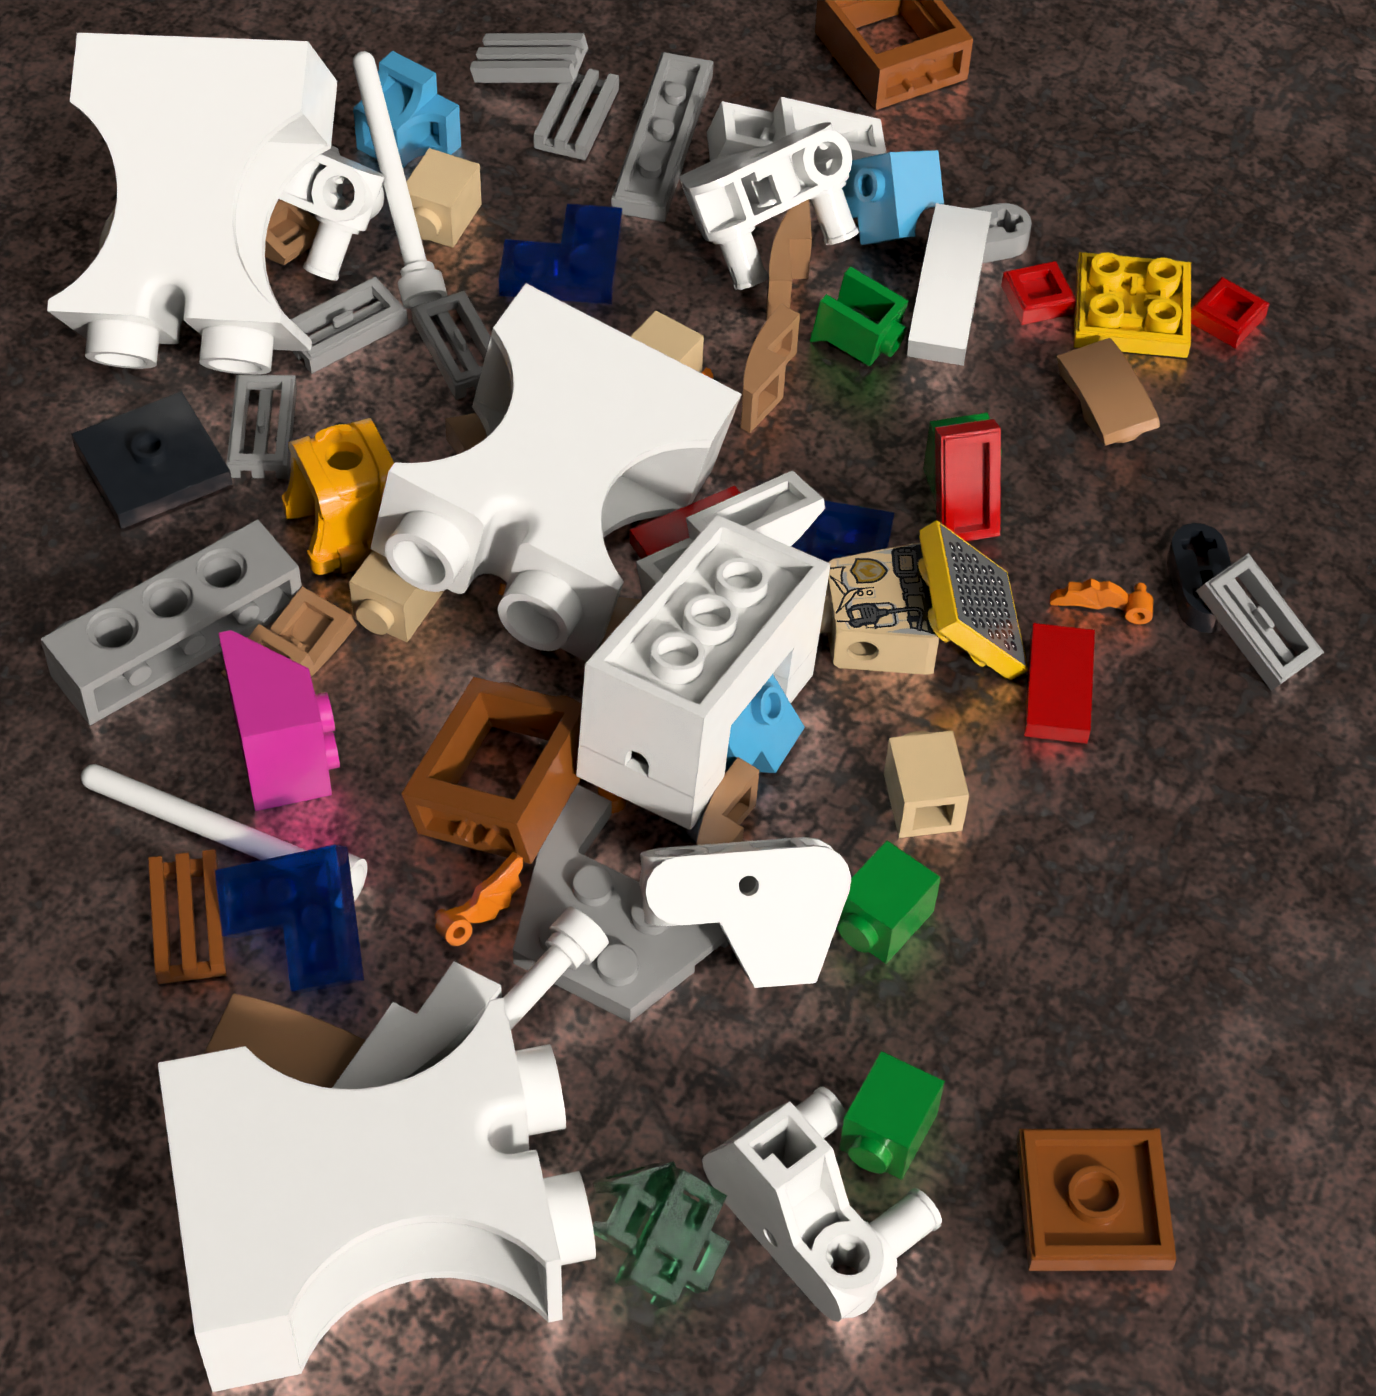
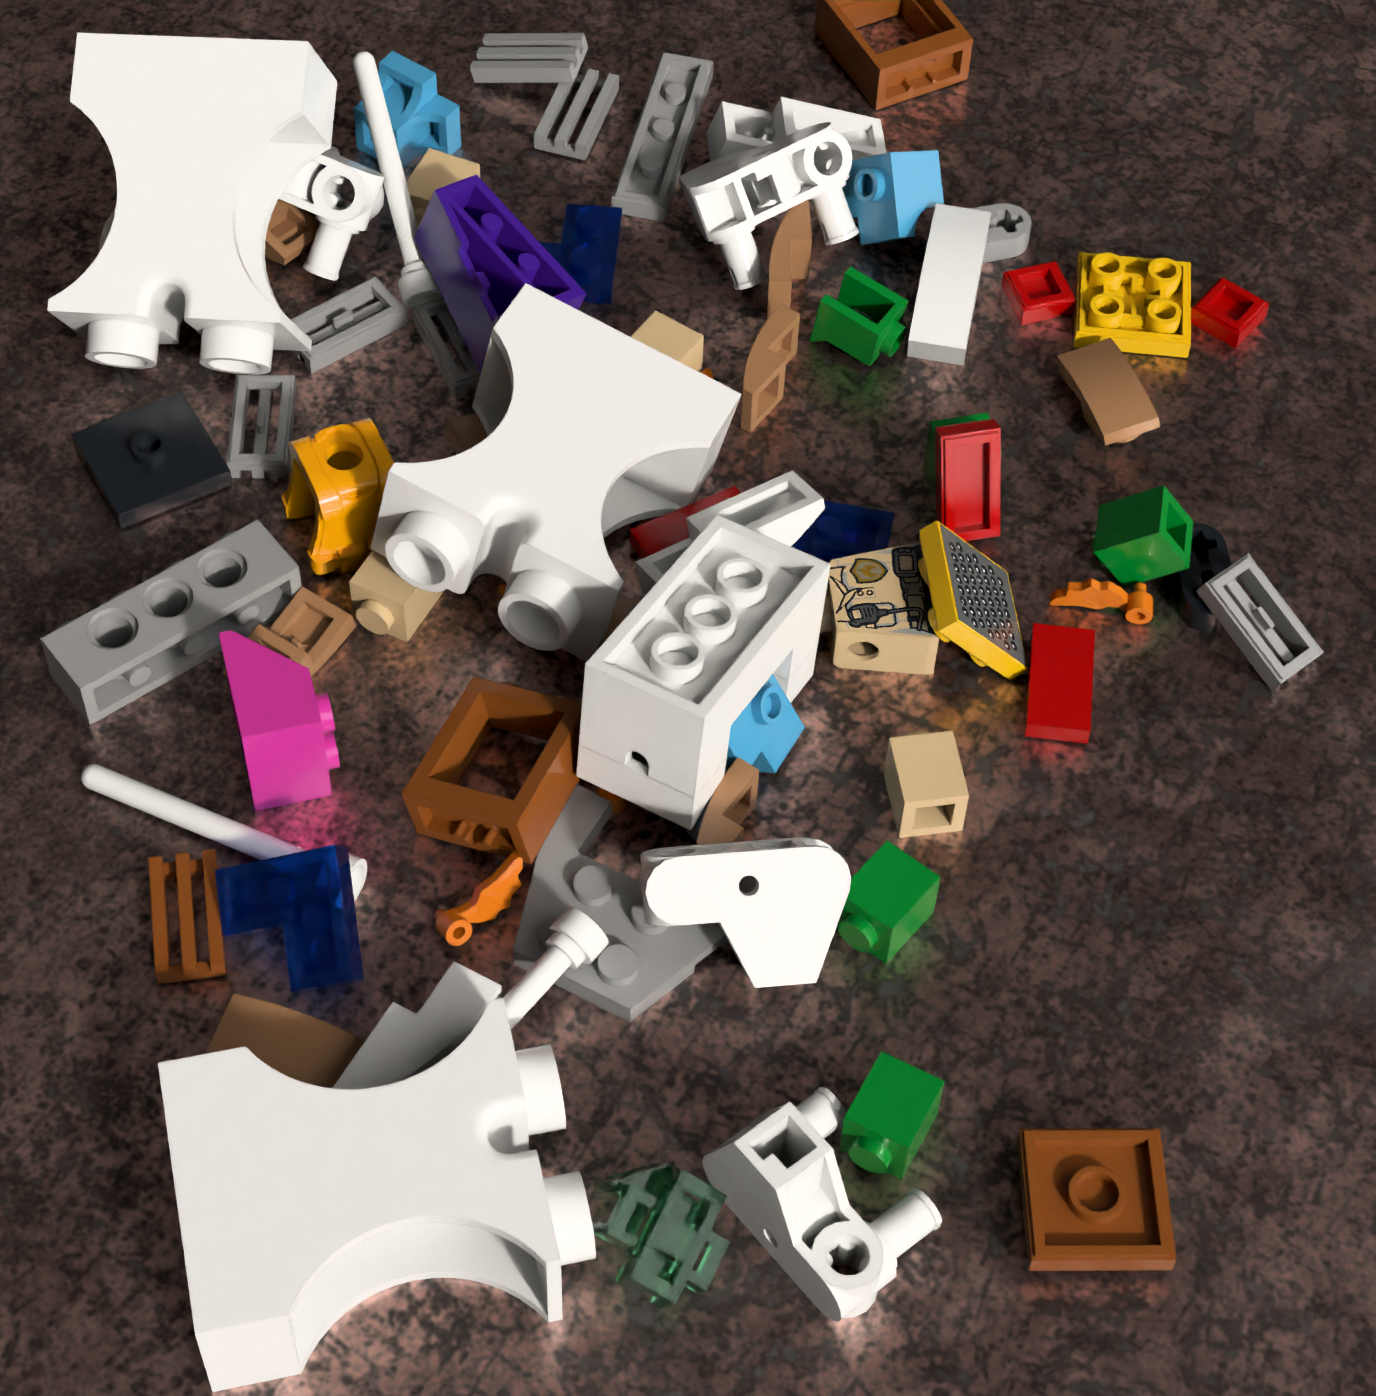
(484, 259): none -> dark purple wedge
(1143, 536): none -> green brick

